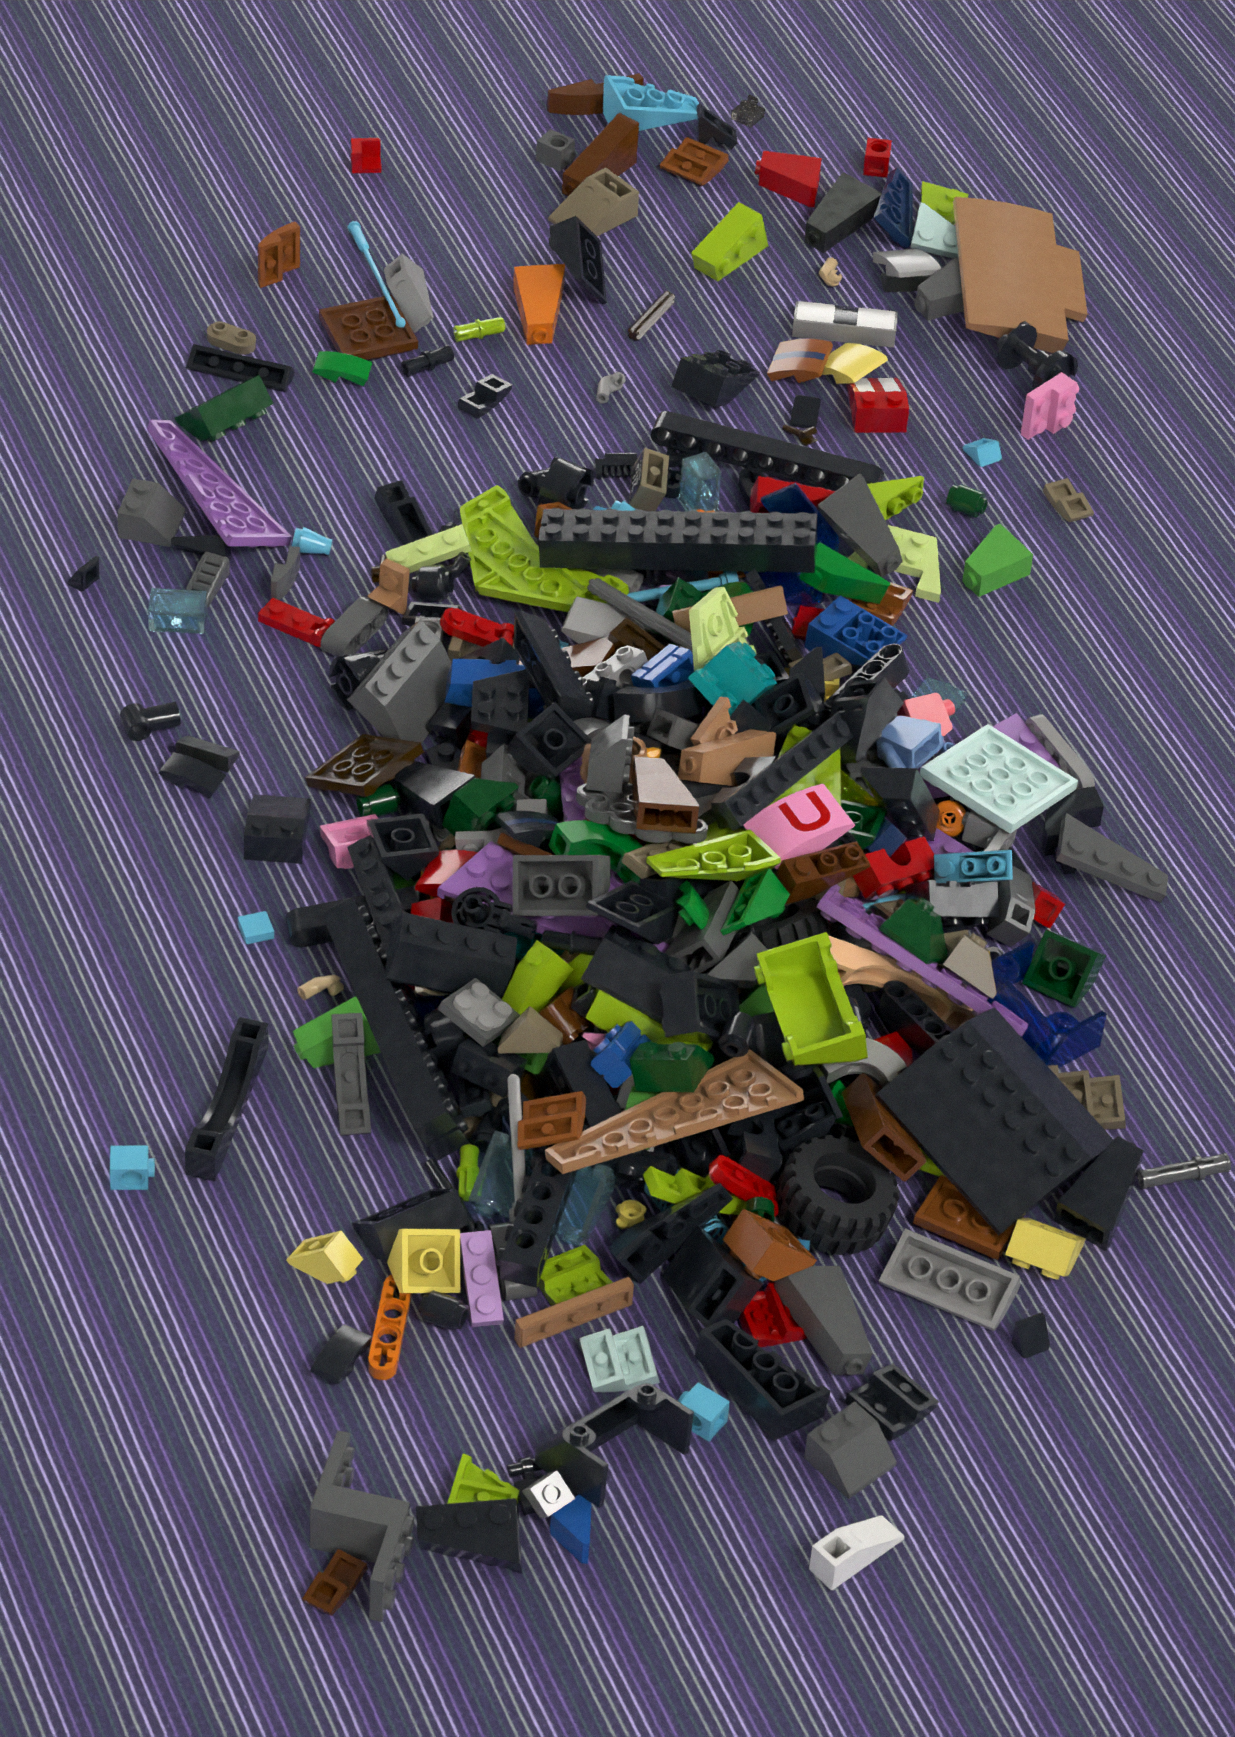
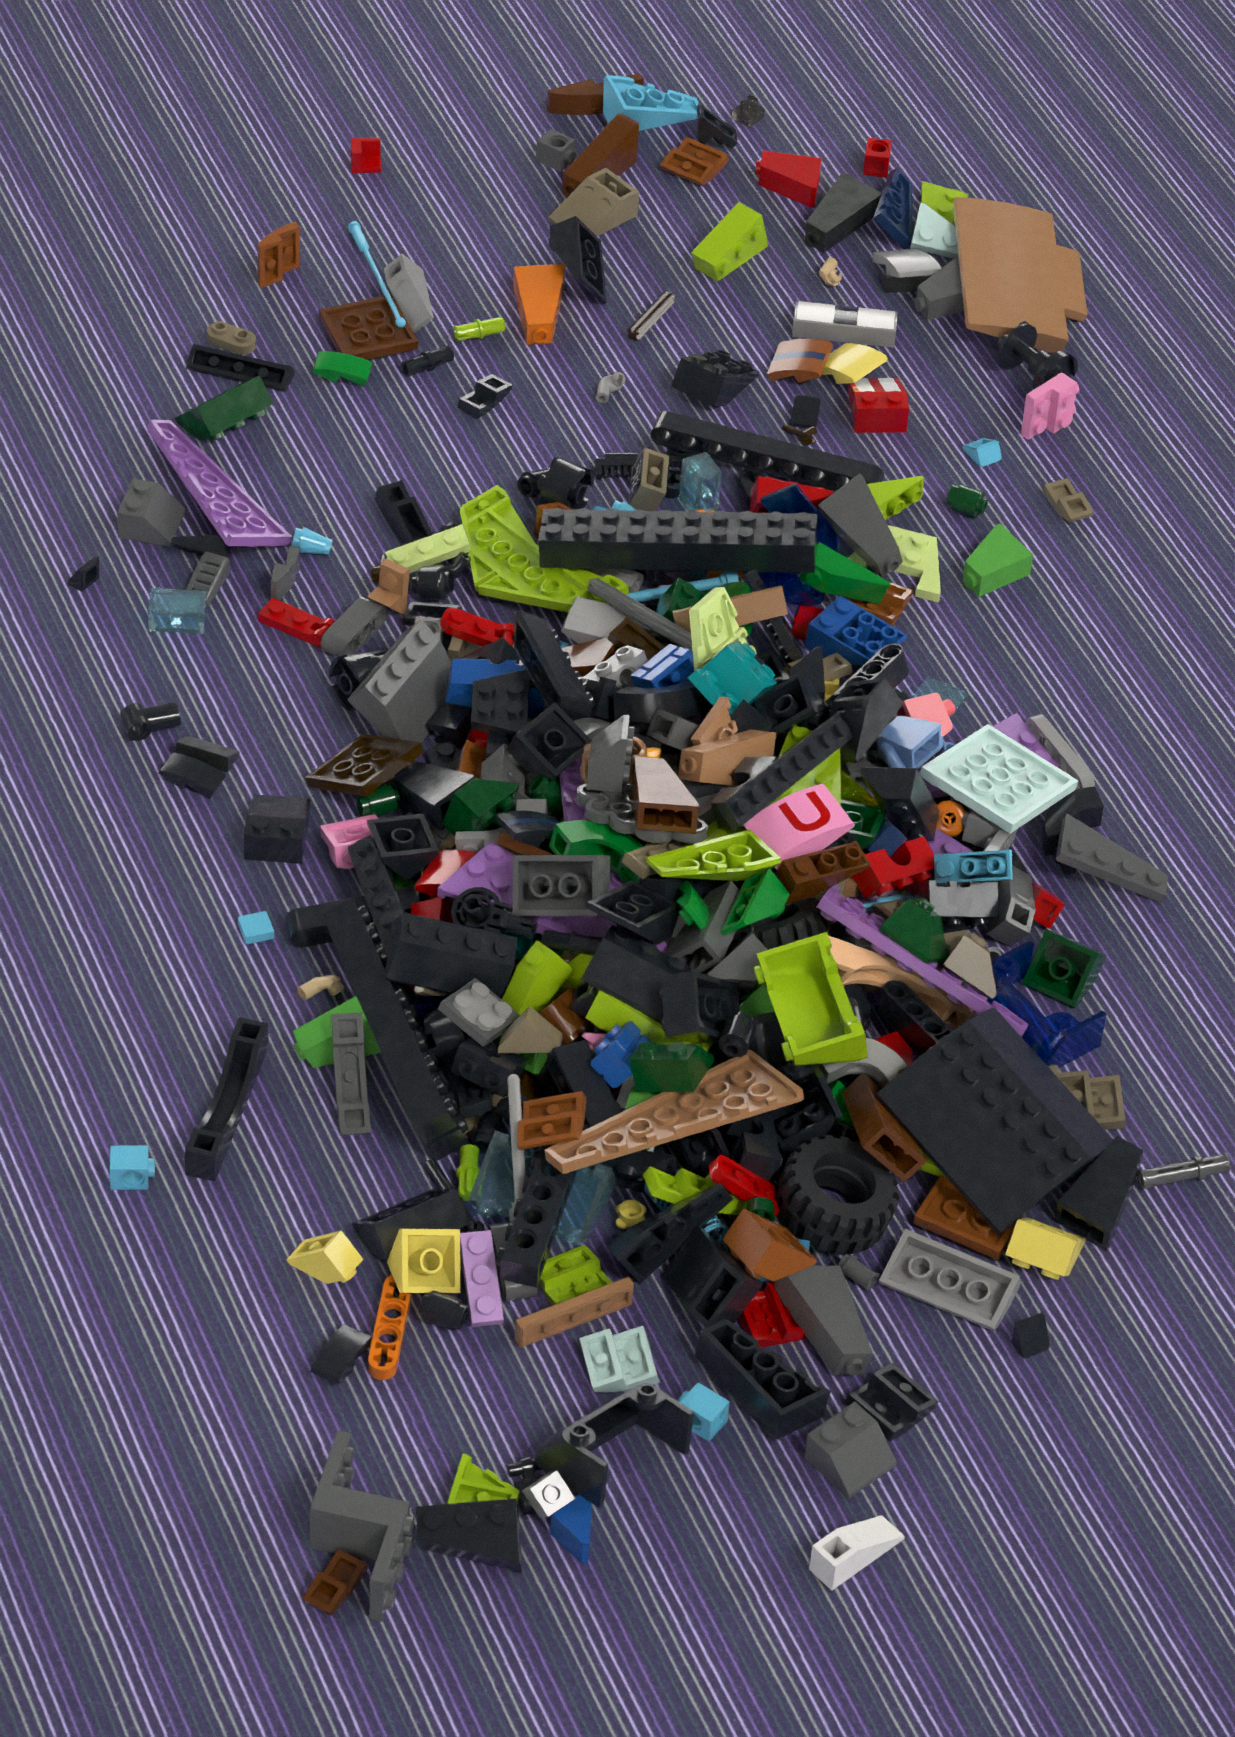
(858, 1271): none -> dark grey pin

